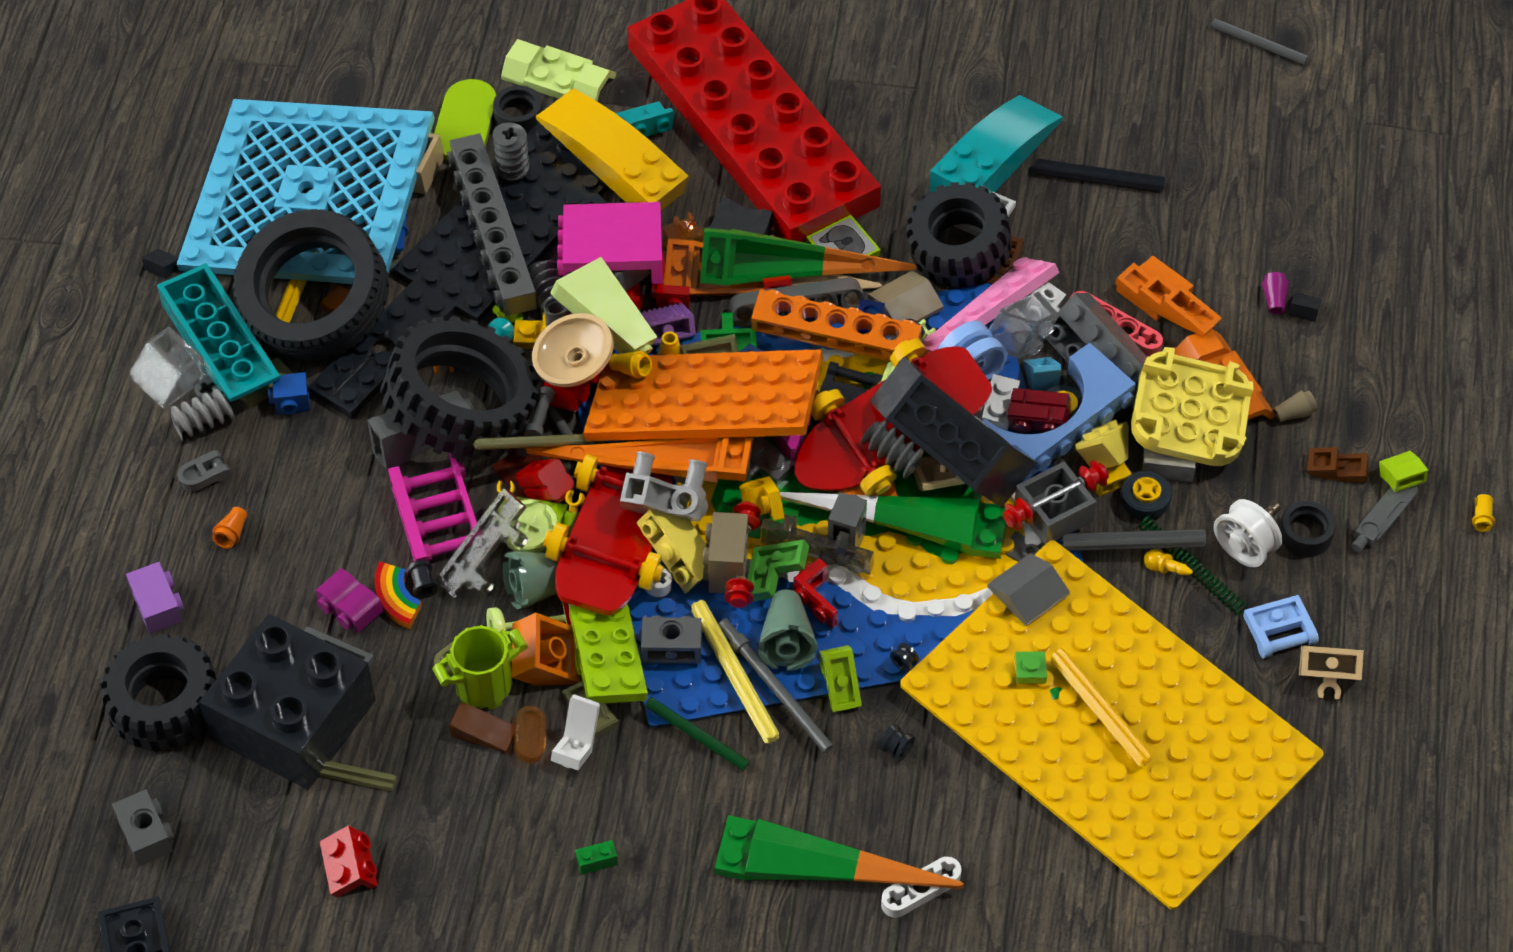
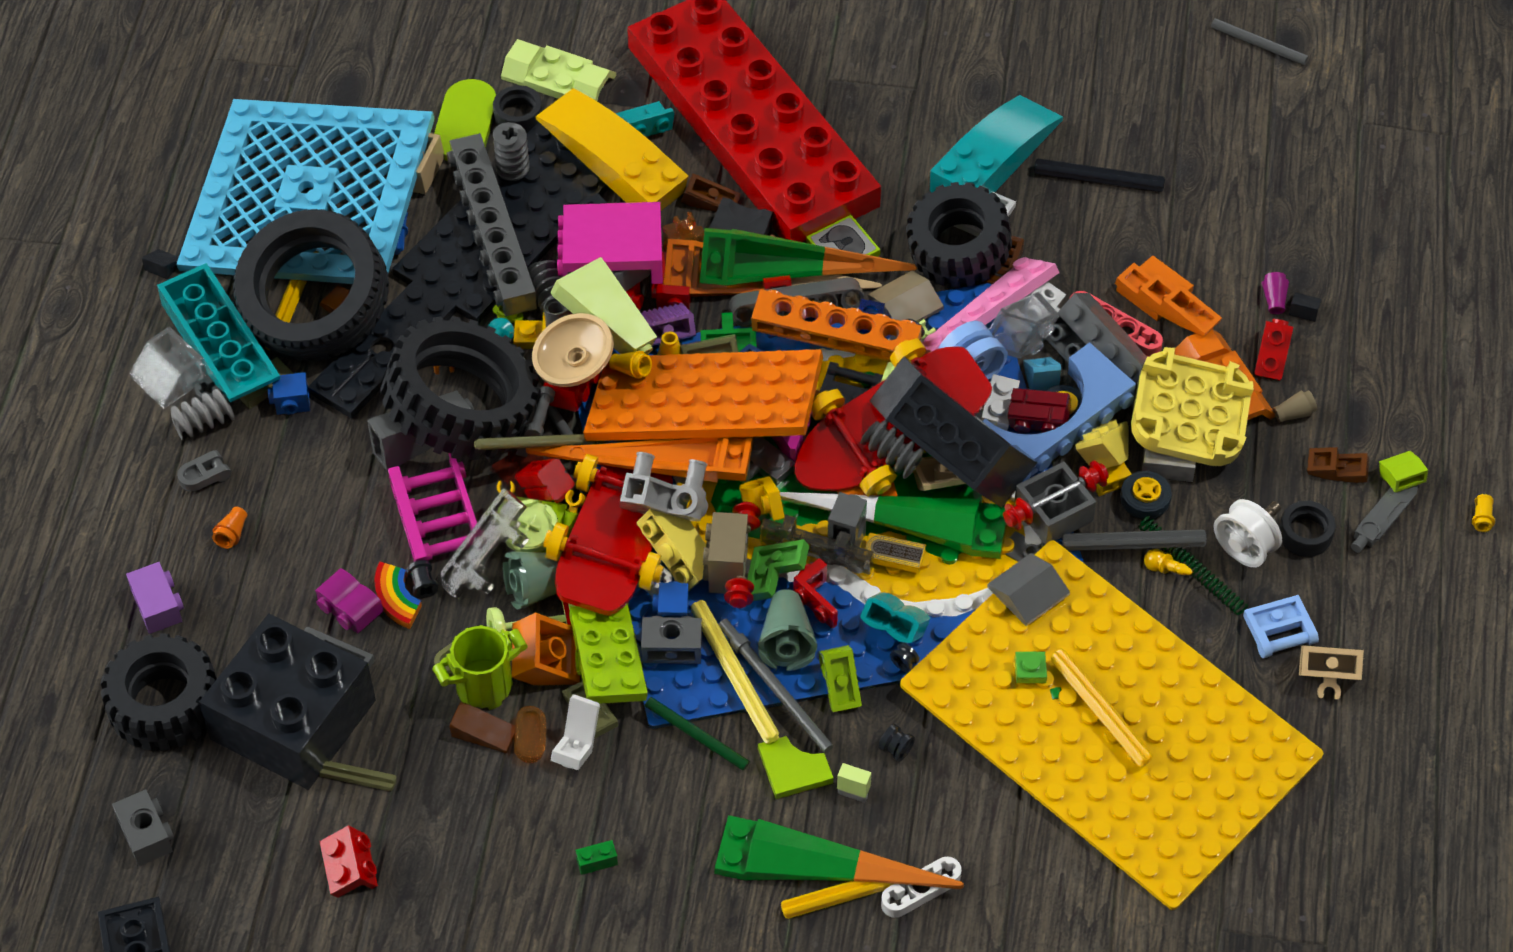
(672, 600): none -> blue brick
(706, 194): none -> reddish brown slope
(793, 770): none -> lime tile
(830, 896): none -> yellow axle
(853, 782): none -> yellowish green piece
(890, 614): none -> teal brick
(896, 552): none -> tile
(1274, 349): none -> red bracket

